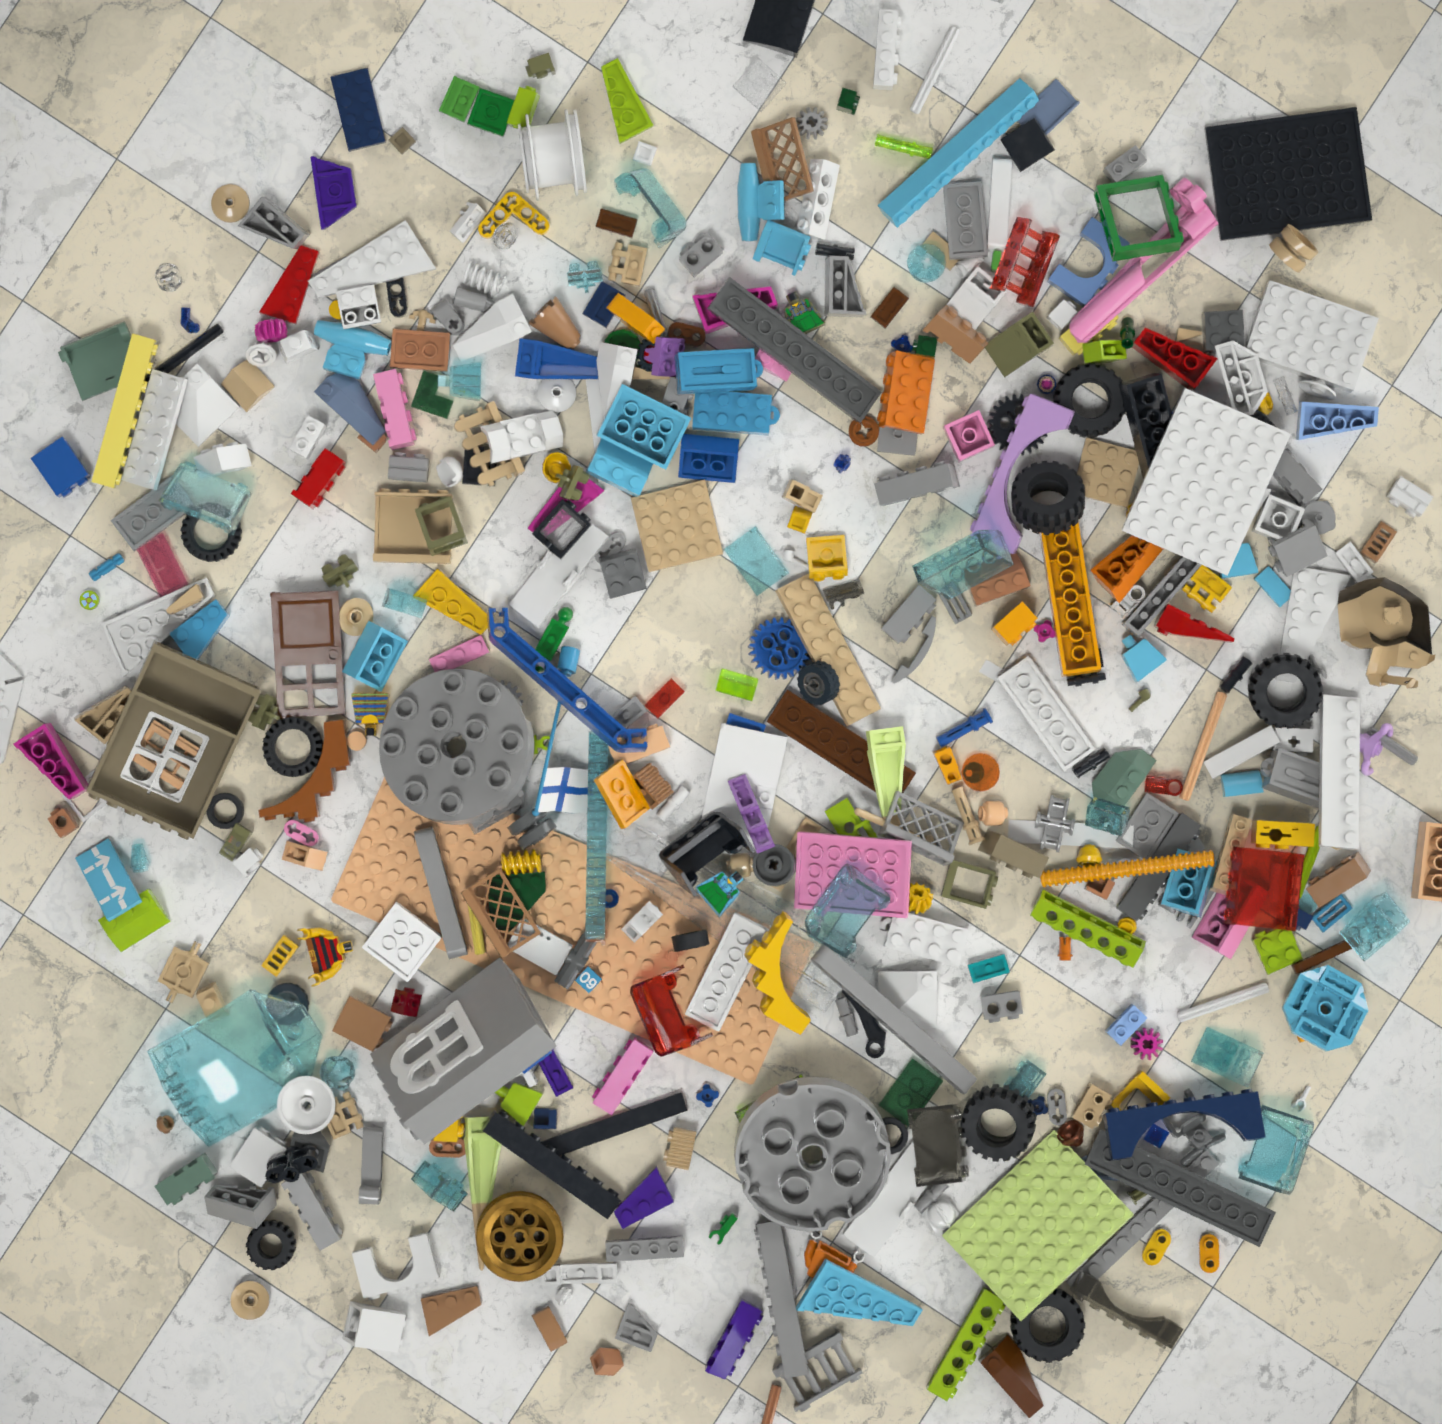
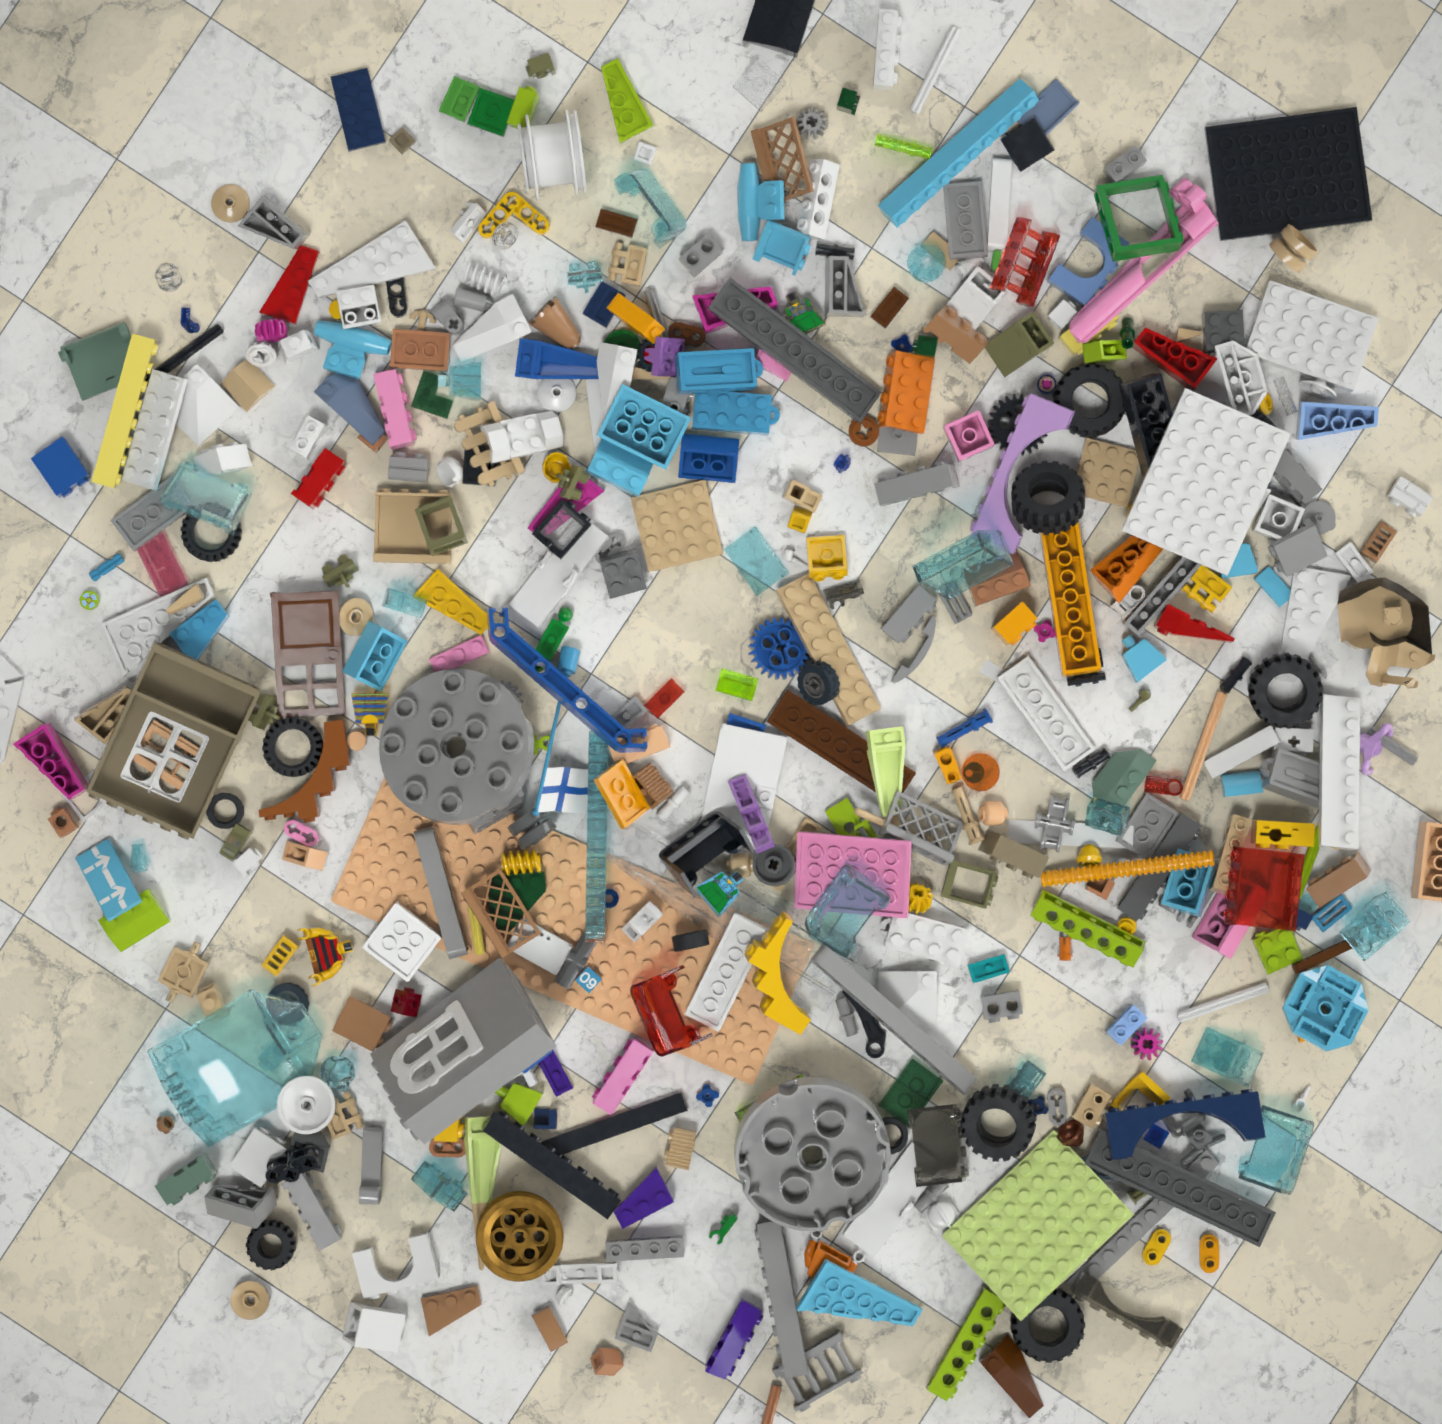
(333, 191): dark purple wing -> none

